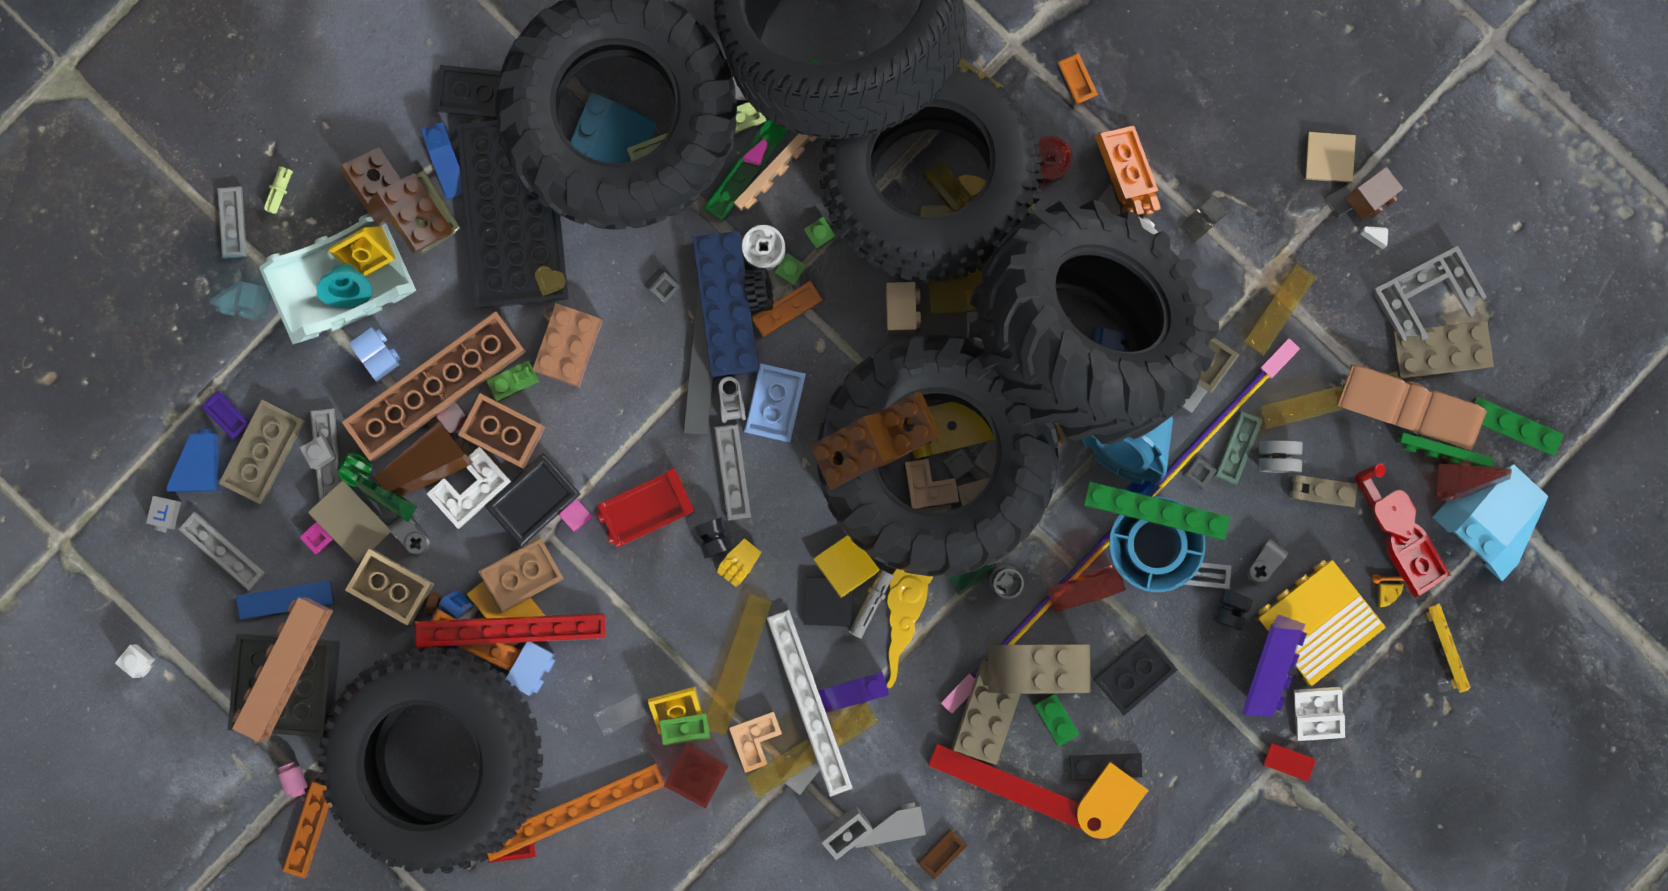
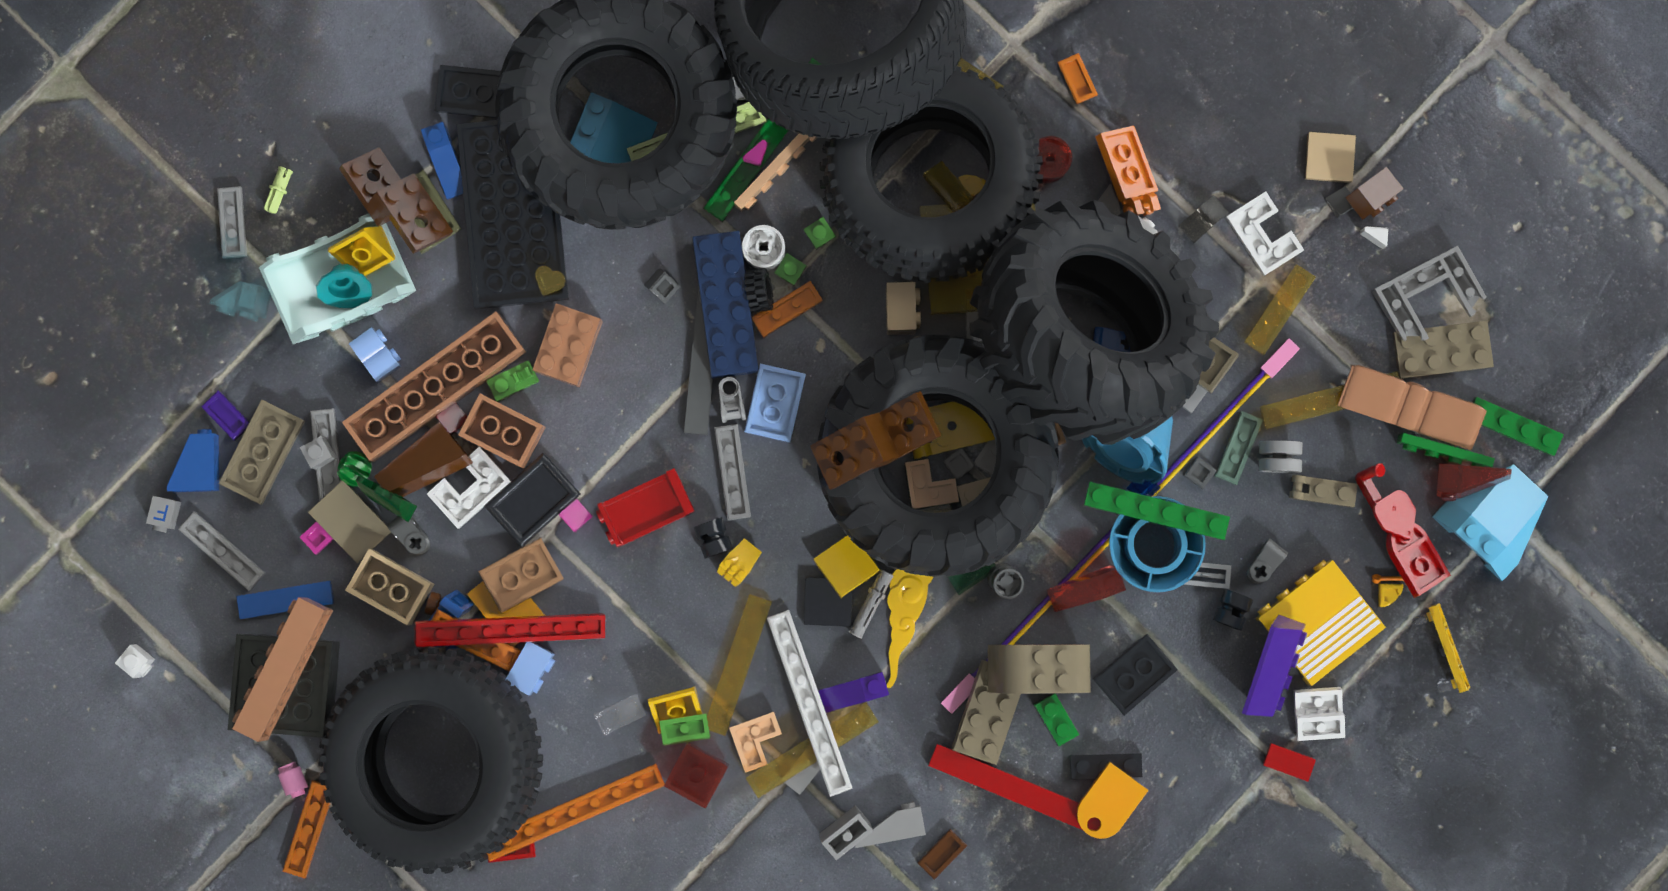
(1247, 227): none -> white plate

